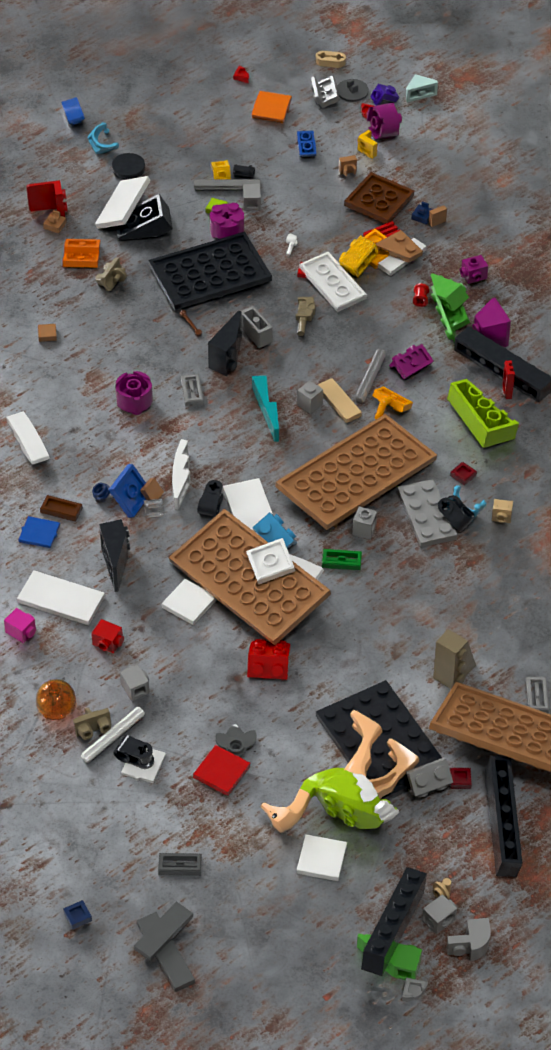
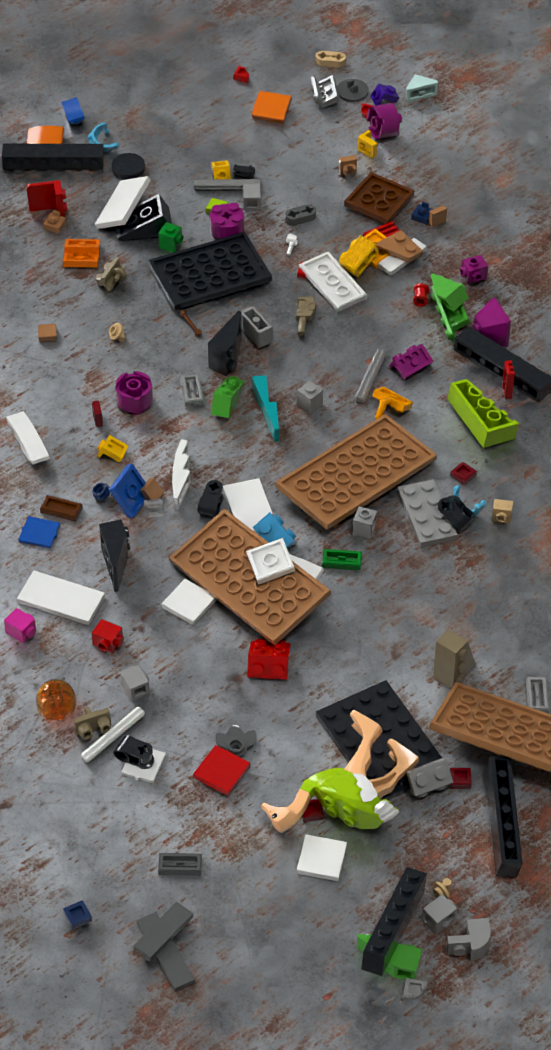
(46, 135): none -> orange slope
(52, 156): none -> black brick
(97, 413): none -> dark red tile
(113, 448): none -> yellow bracket
(116, 332): none -> tan plate
(170, 237): none -> green brick
(226, 397): none -> bright green slope
(300, 215): none -> dark grey beam
(306, 143): blue slope -> none
(313, 811): none -> dark red tile
(340, 401): tan tile -> none

